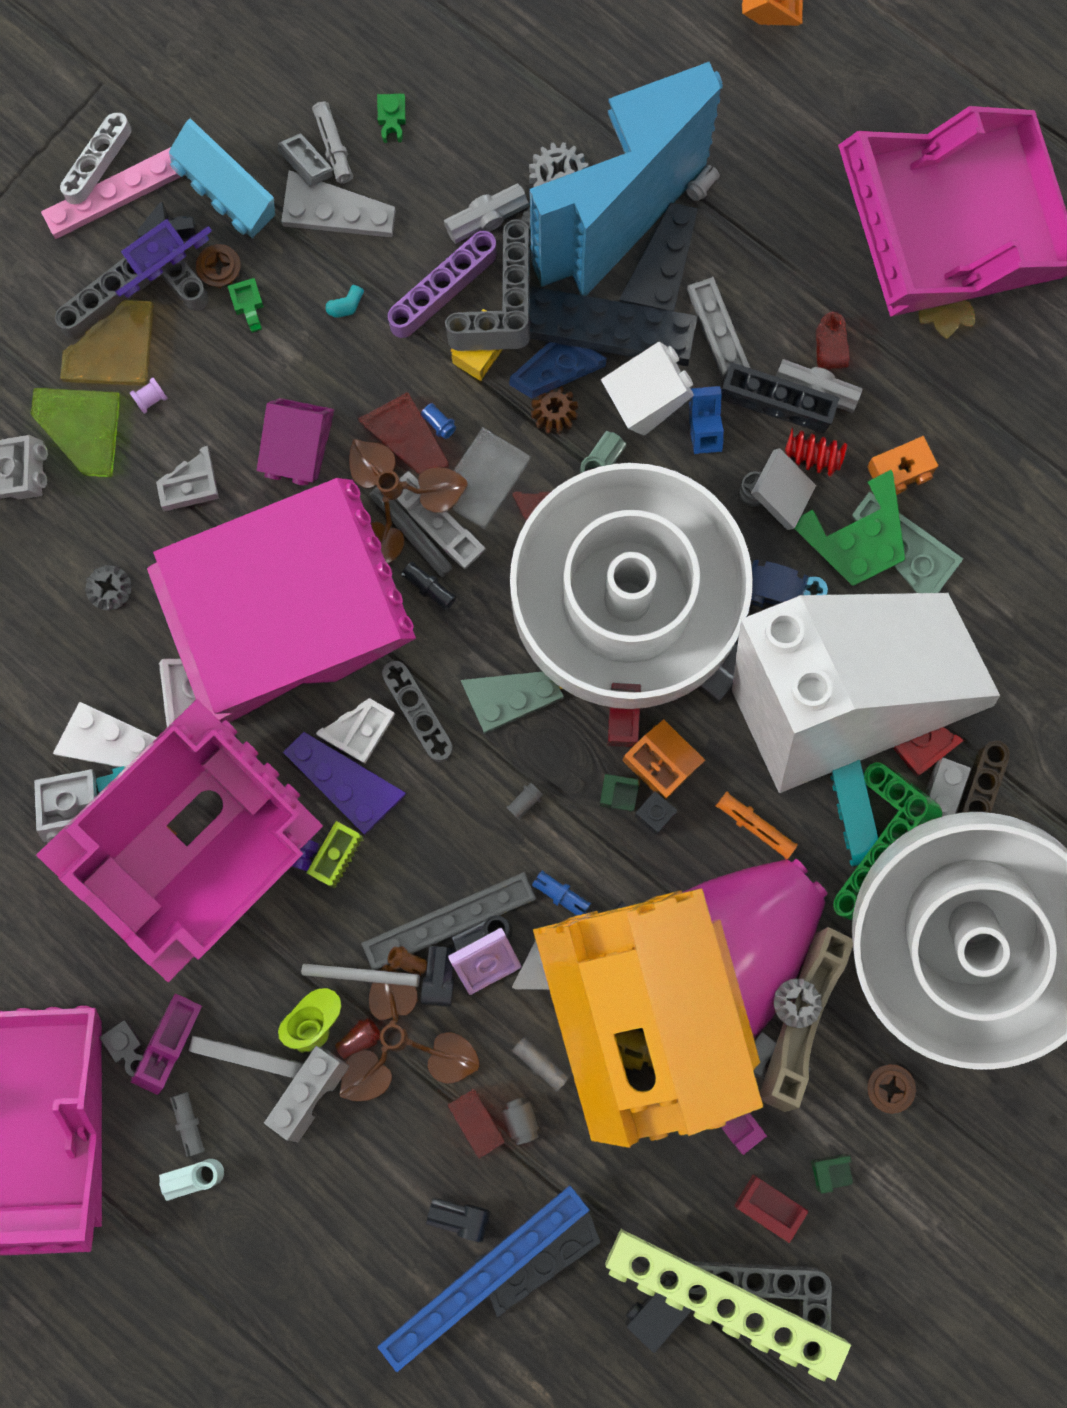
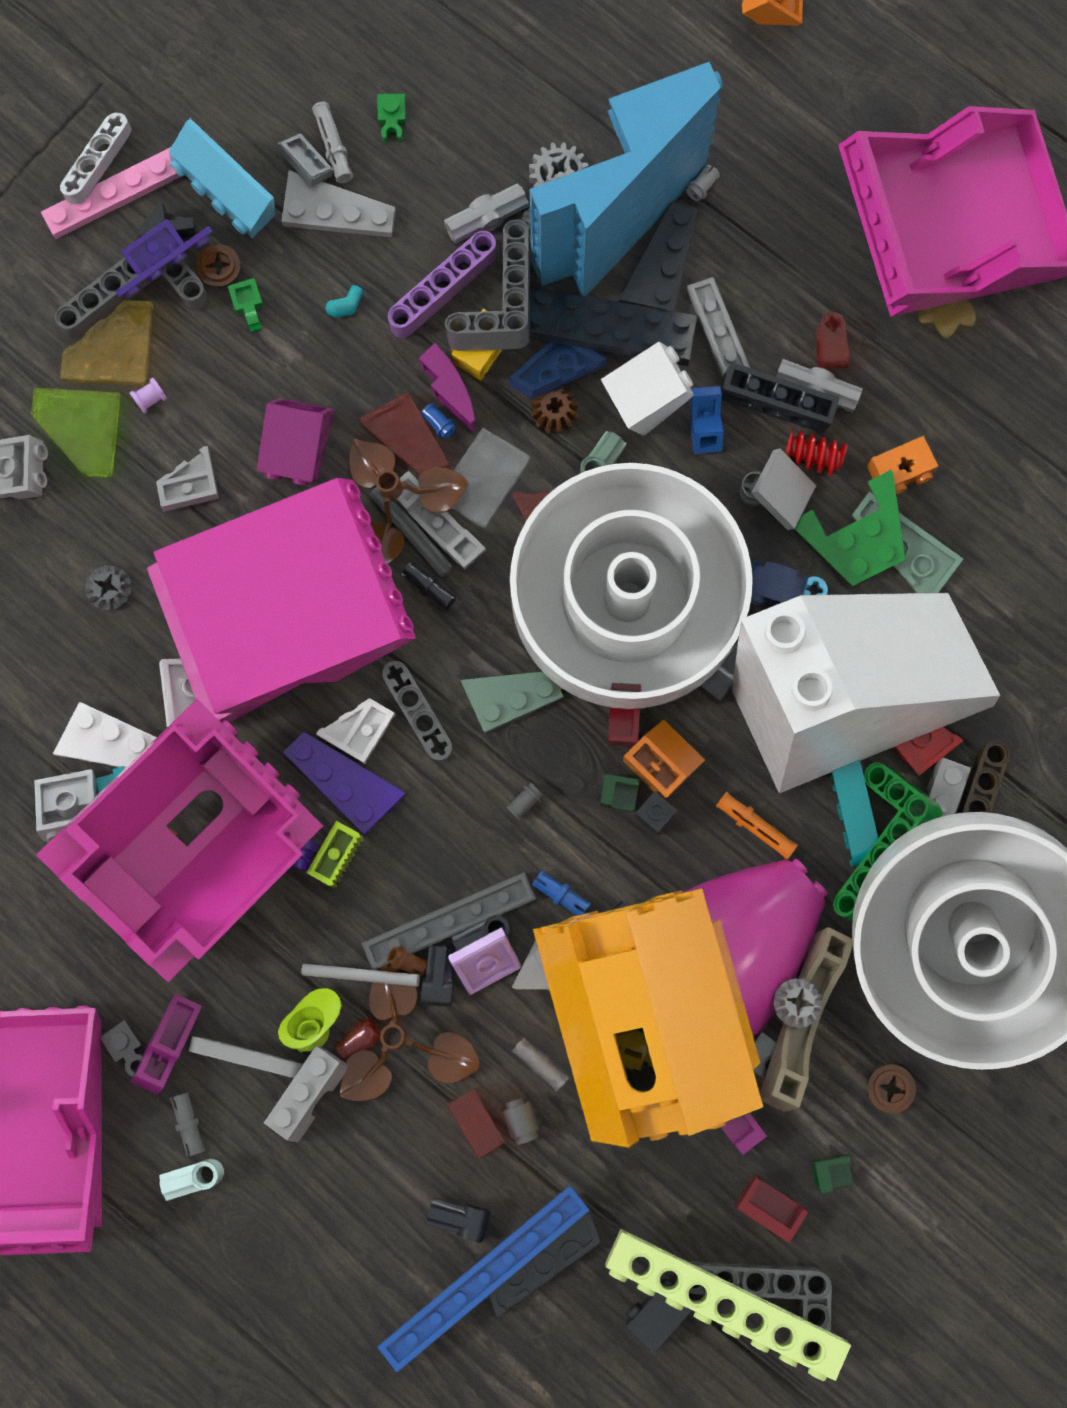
(448, 385): none -> magenta slope

